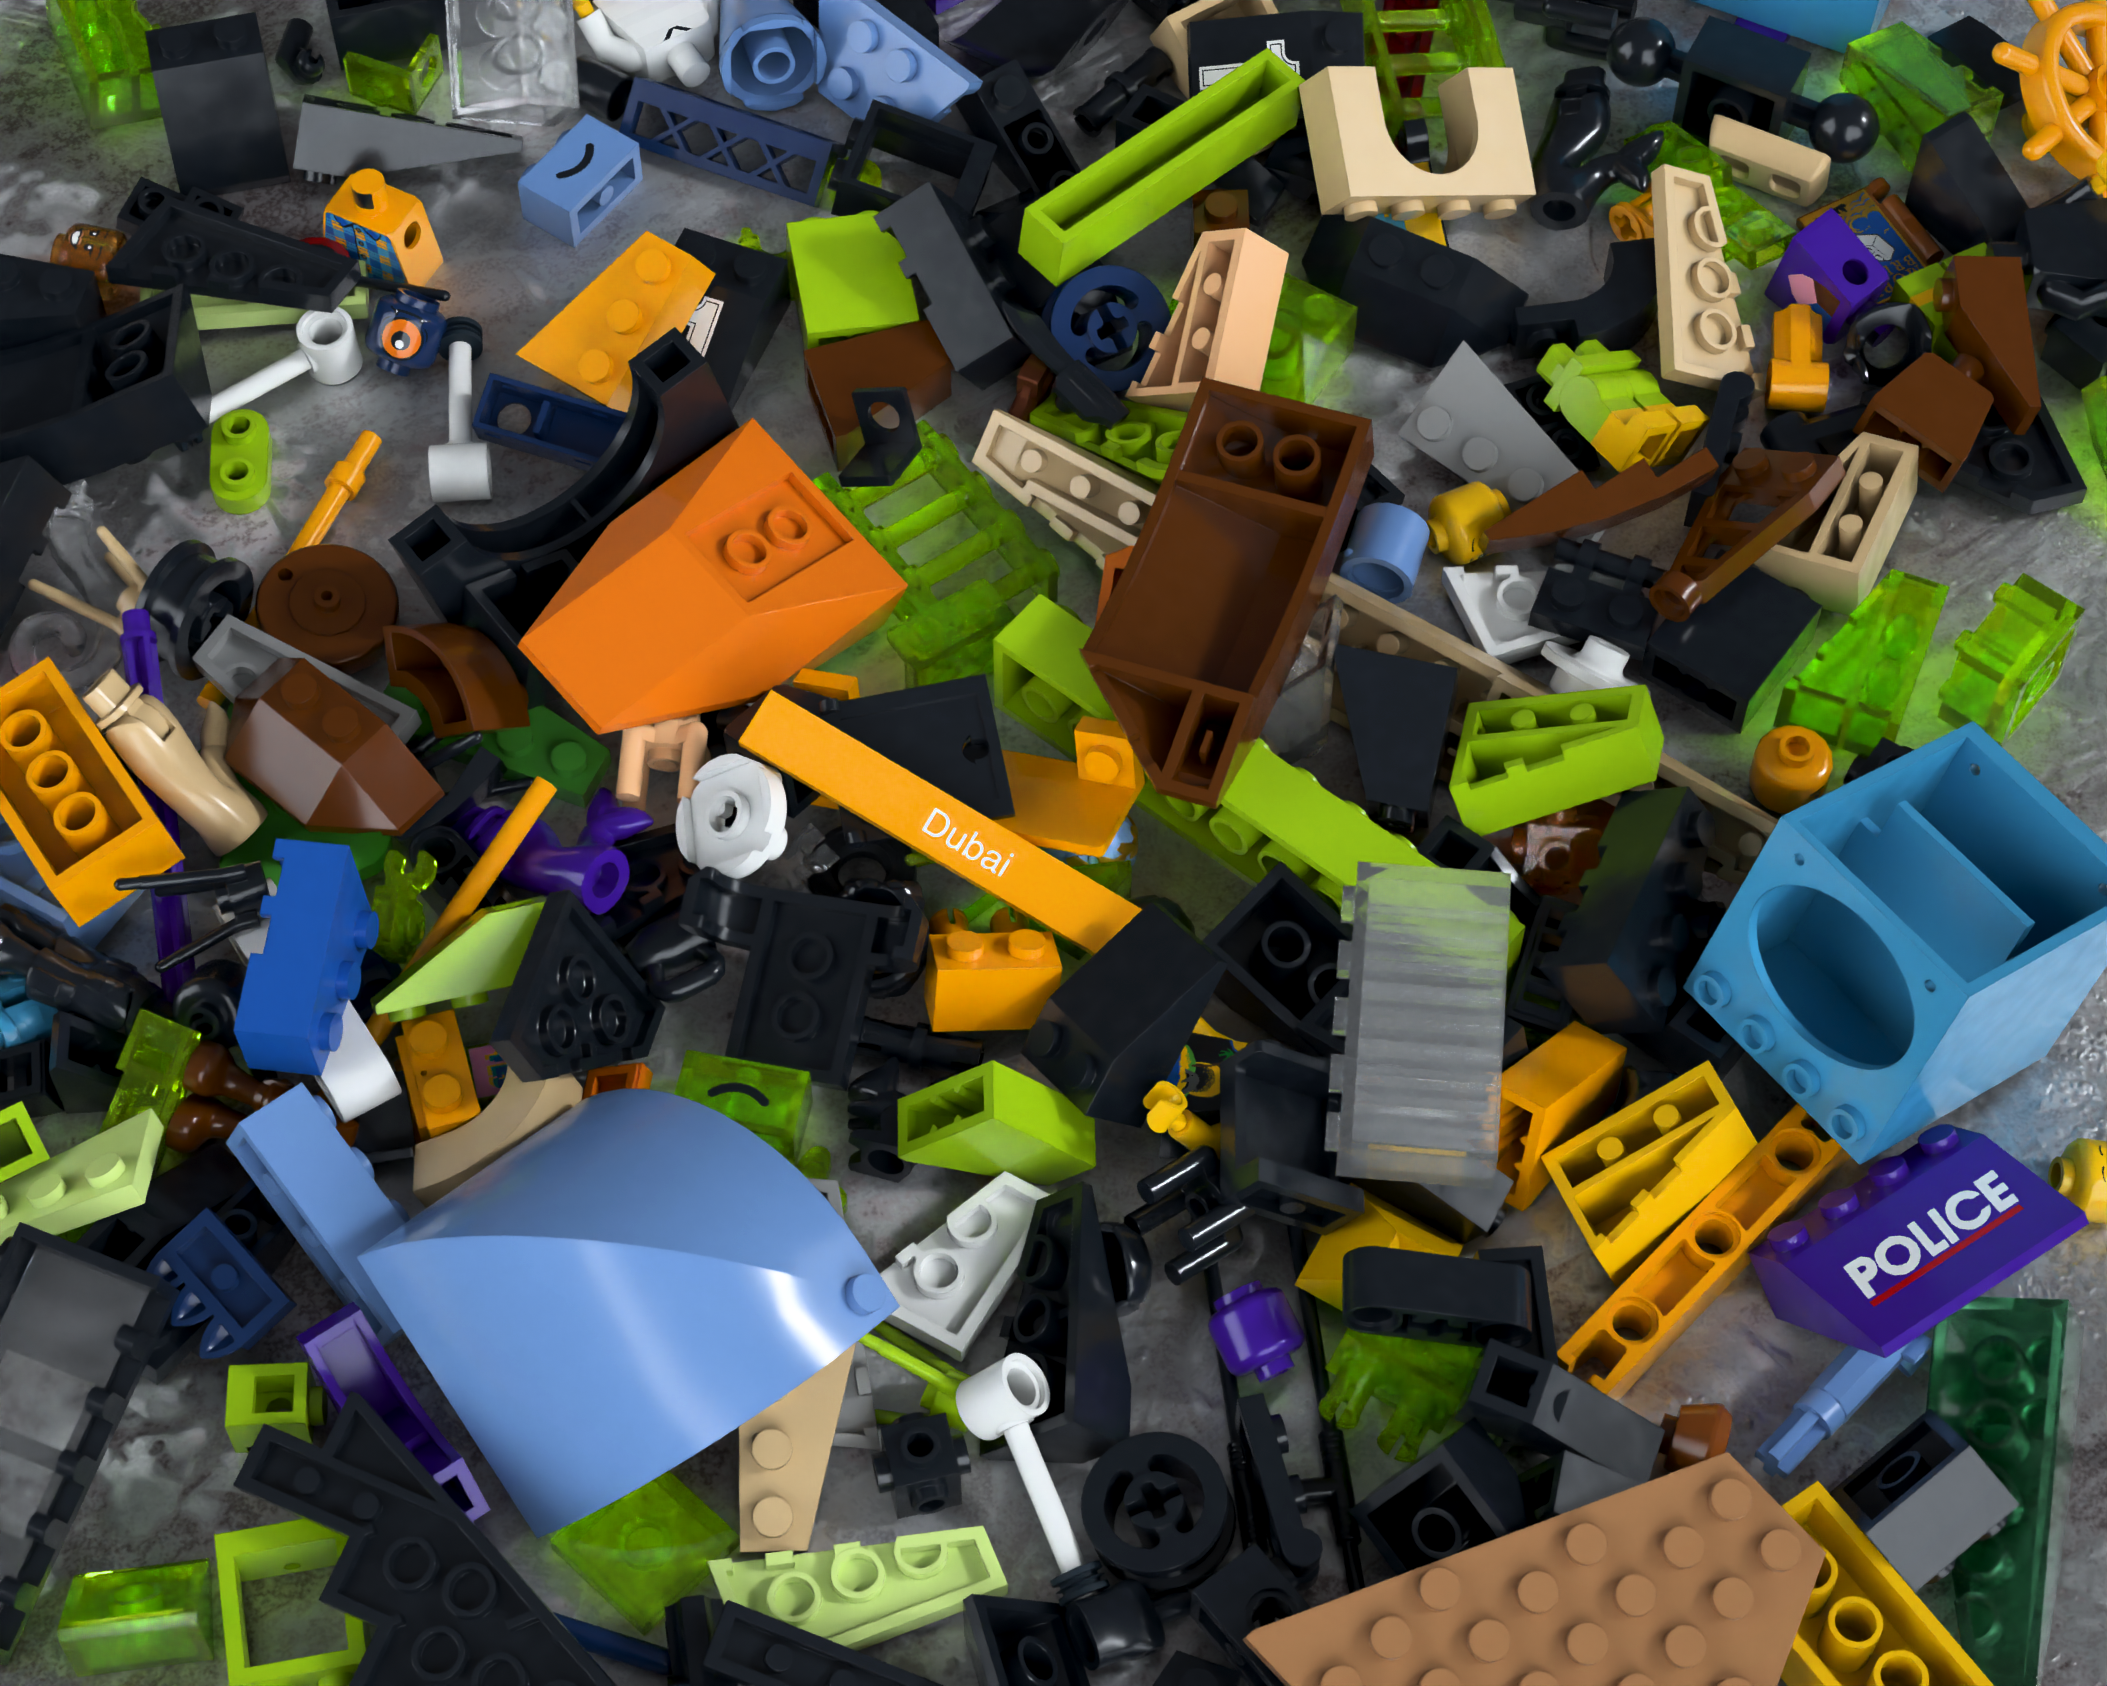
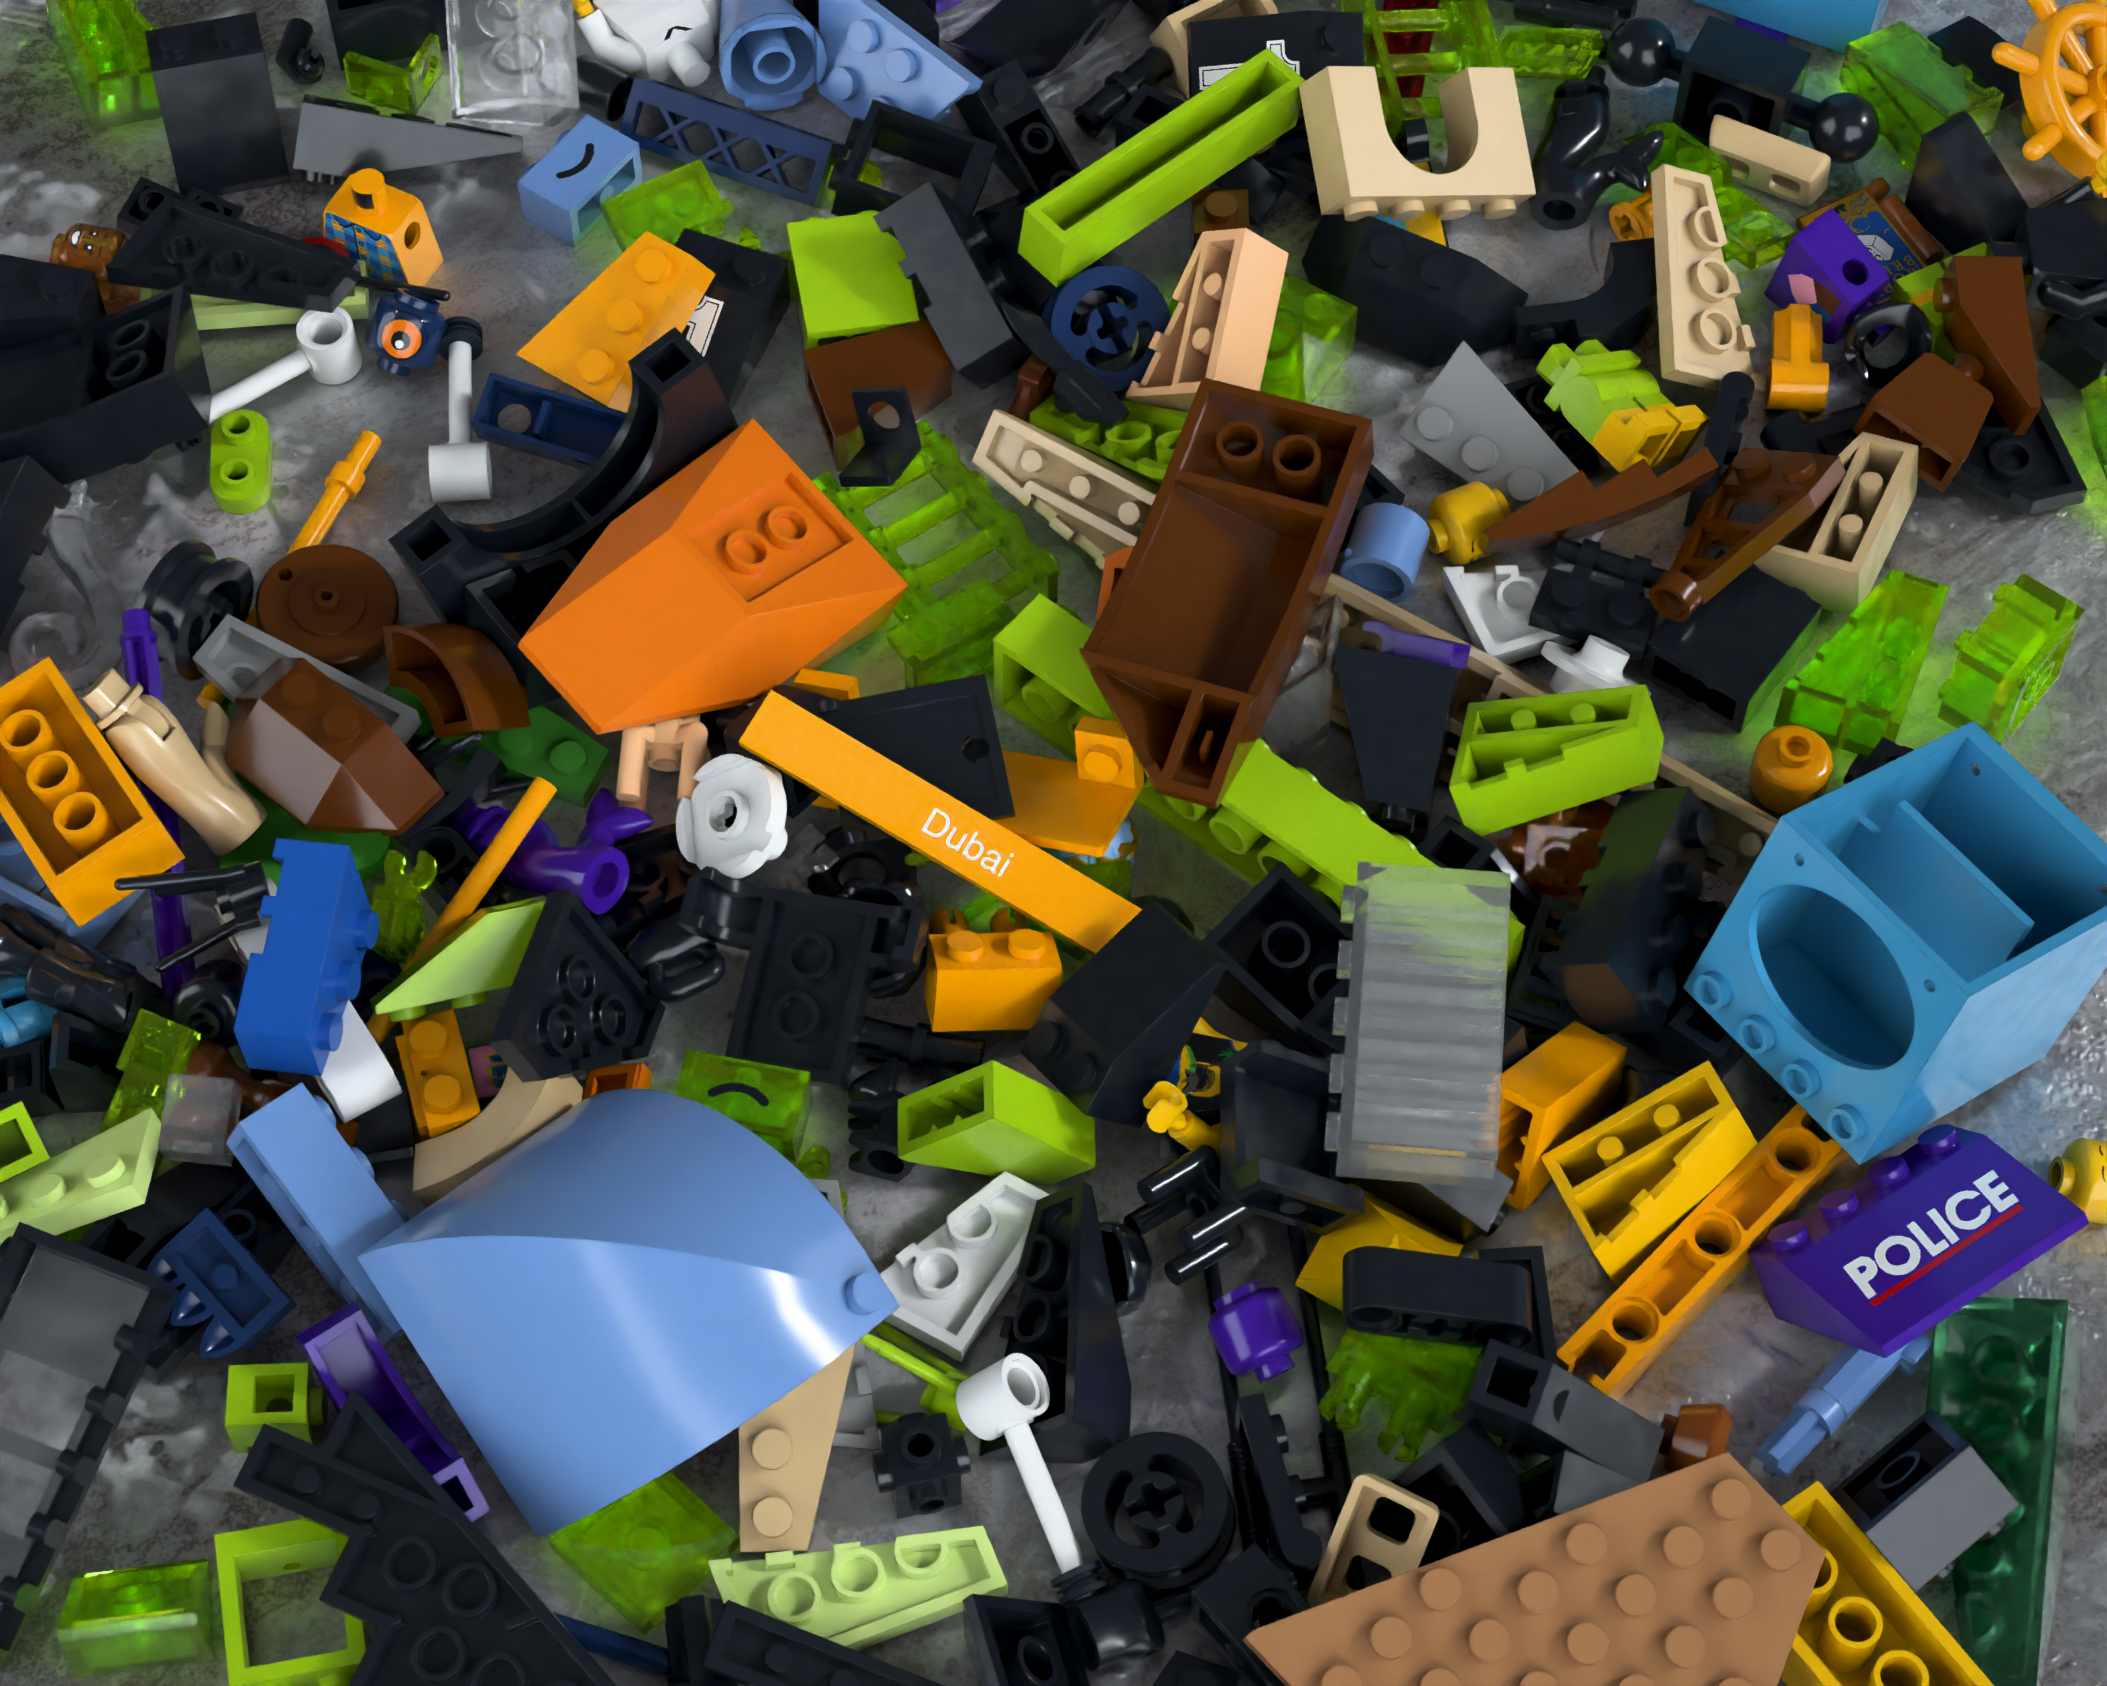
(123, 566): tan plant -> none
(199, 1119): none -> clear panel
(668, 206): none -> clear neon green bracket
(1356, 1537): none -> tan piece
(1419, 646): none -> dark purple plate
(1550, 51): none -> clear neon green tile

